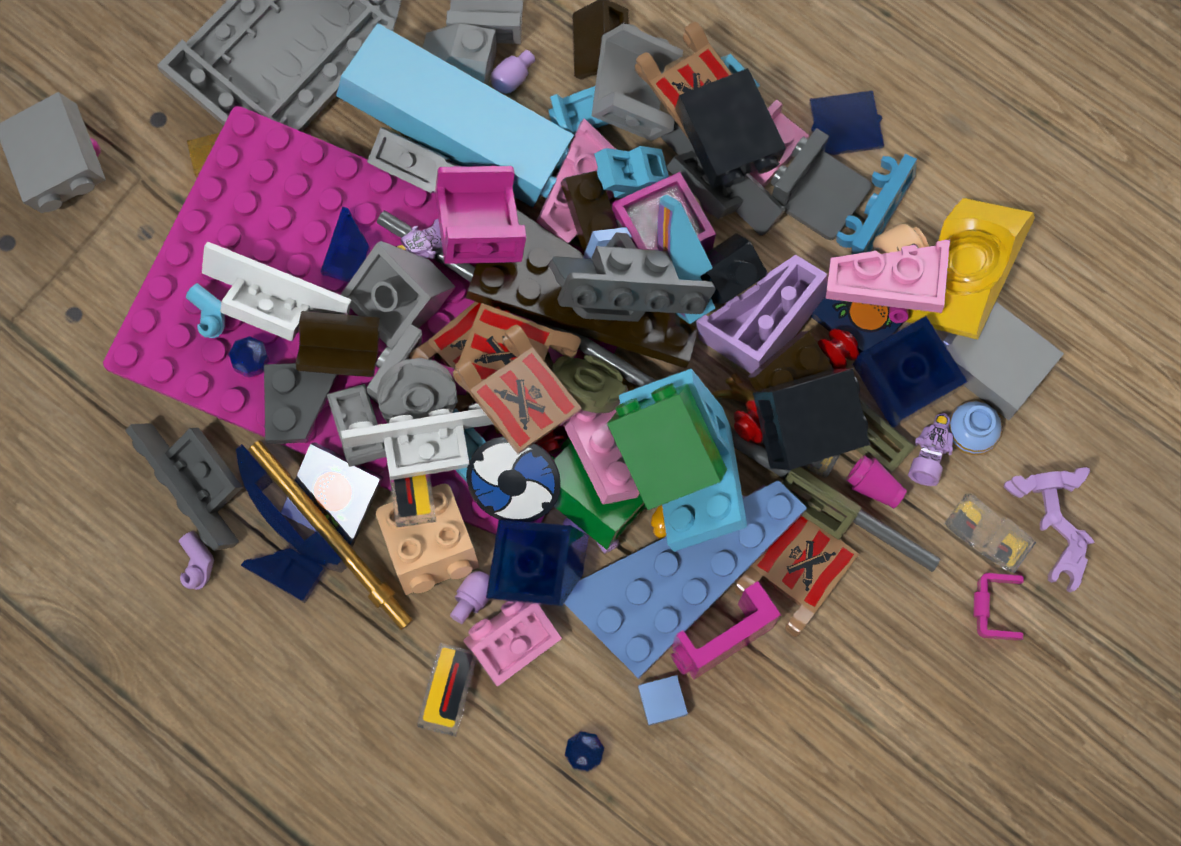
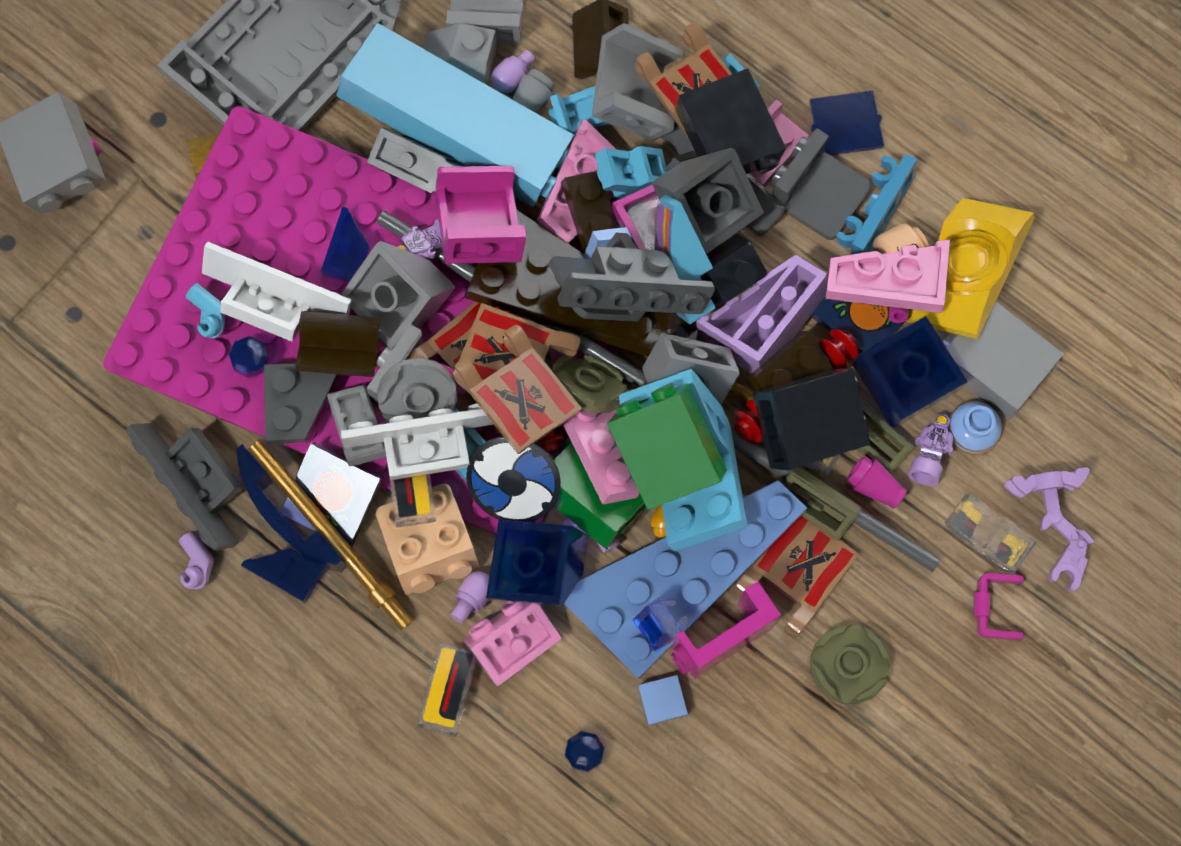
(534, 90): none -> light grey cone
(658, 624): none -> clear blue tile
(710, 363): none -> light grey brick
(712, 194): none -> dark grey slope
(850, 664): none -> olive tile

